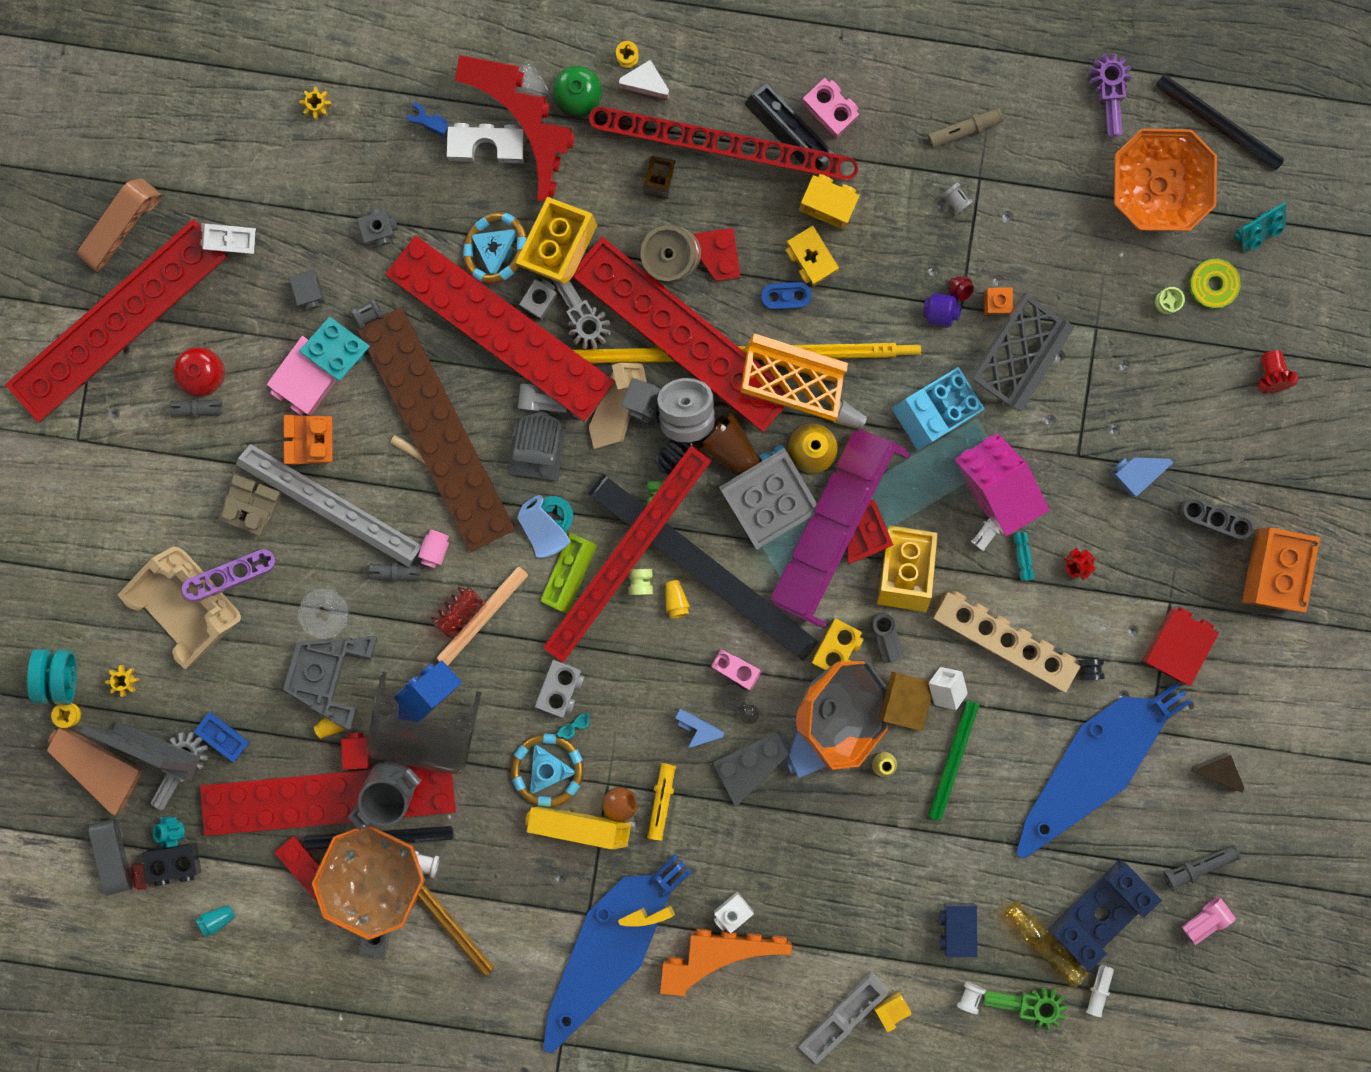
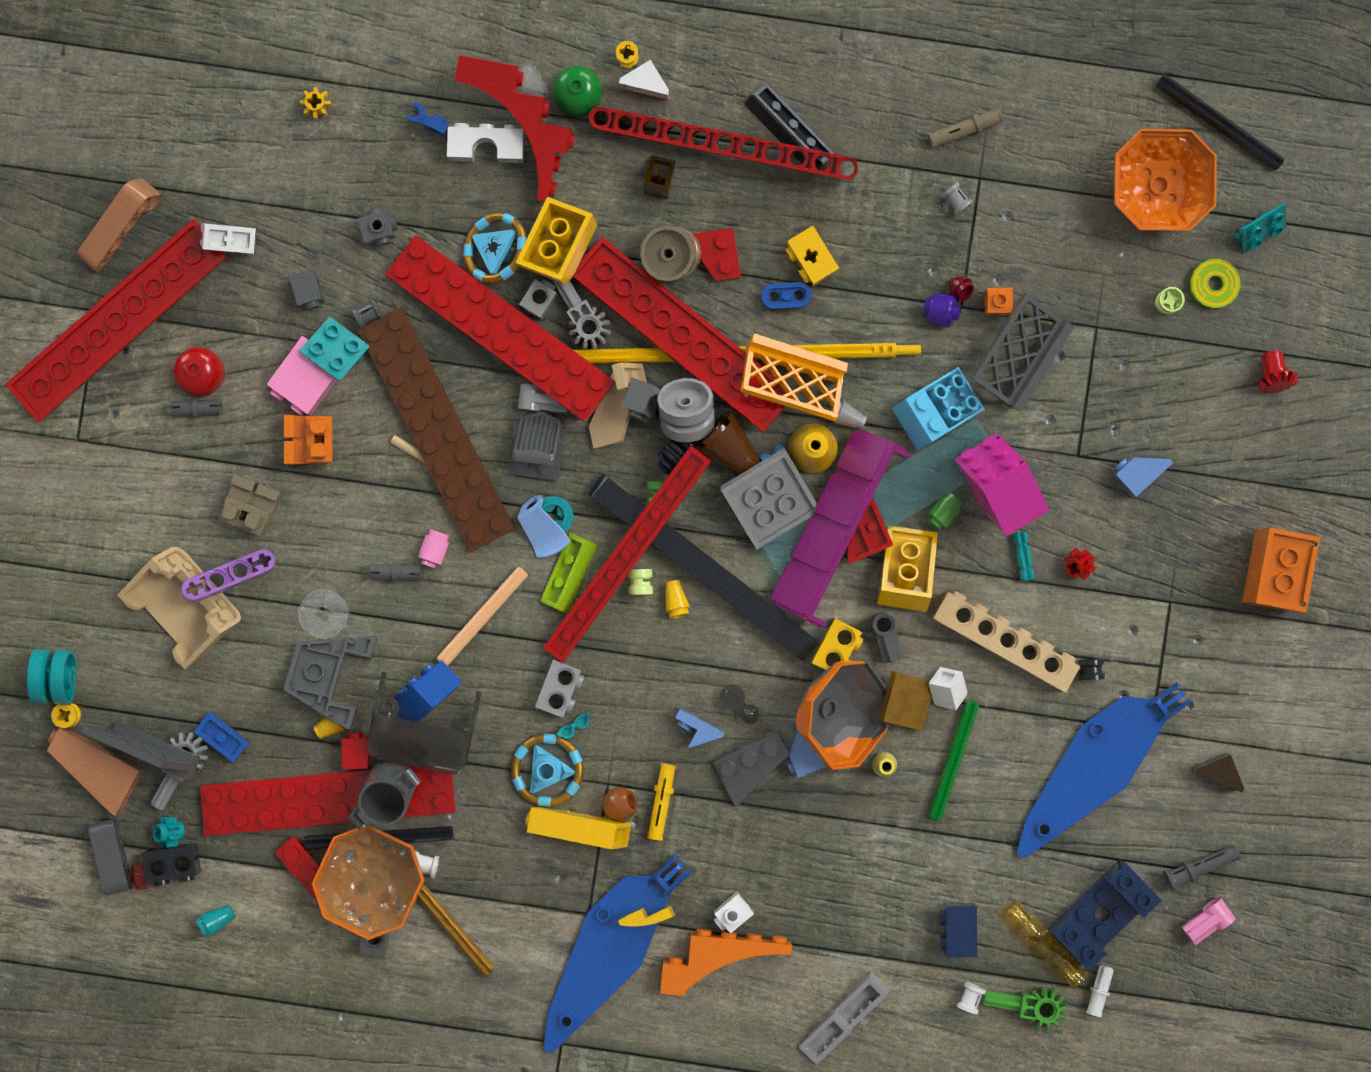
(129, 680): yellow gear -> none
(329, 505): light grey plate -> none
(457, 611): clear red piece -> none
(736, 669): bright pink leg -> none
(825, 111): bright pink brick -> none
(829, 202): yellow brick -> none
(892, 1011): yellow panel -> none
(945, 511): none -> bright green brick
(985, 535): white axle -> none
(1111, 91): medium lavender gear -> none
(1180, 646): red brick -> none
(1227, 523): dark grey beam -> none

